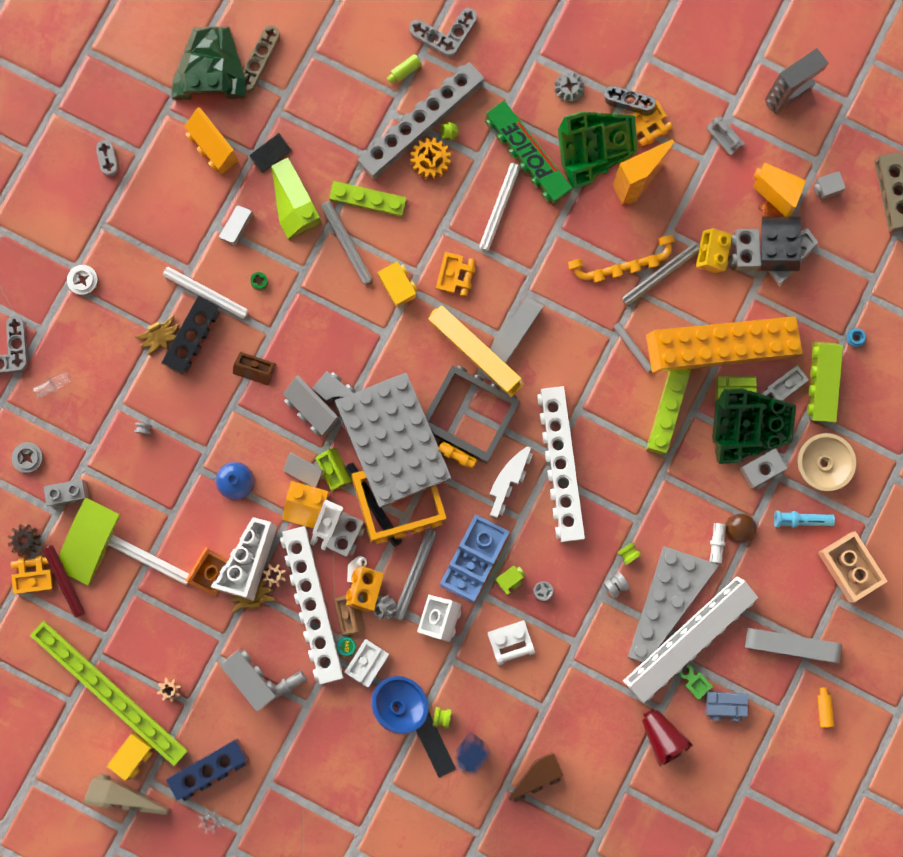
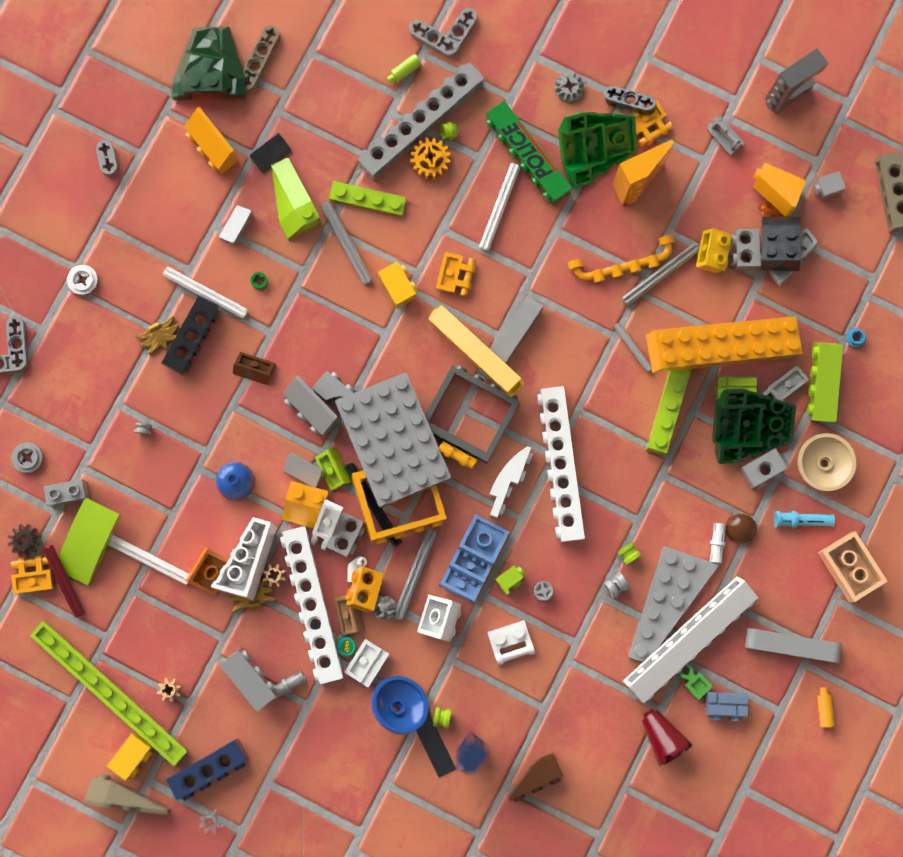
(52, 384): clear axle -> none

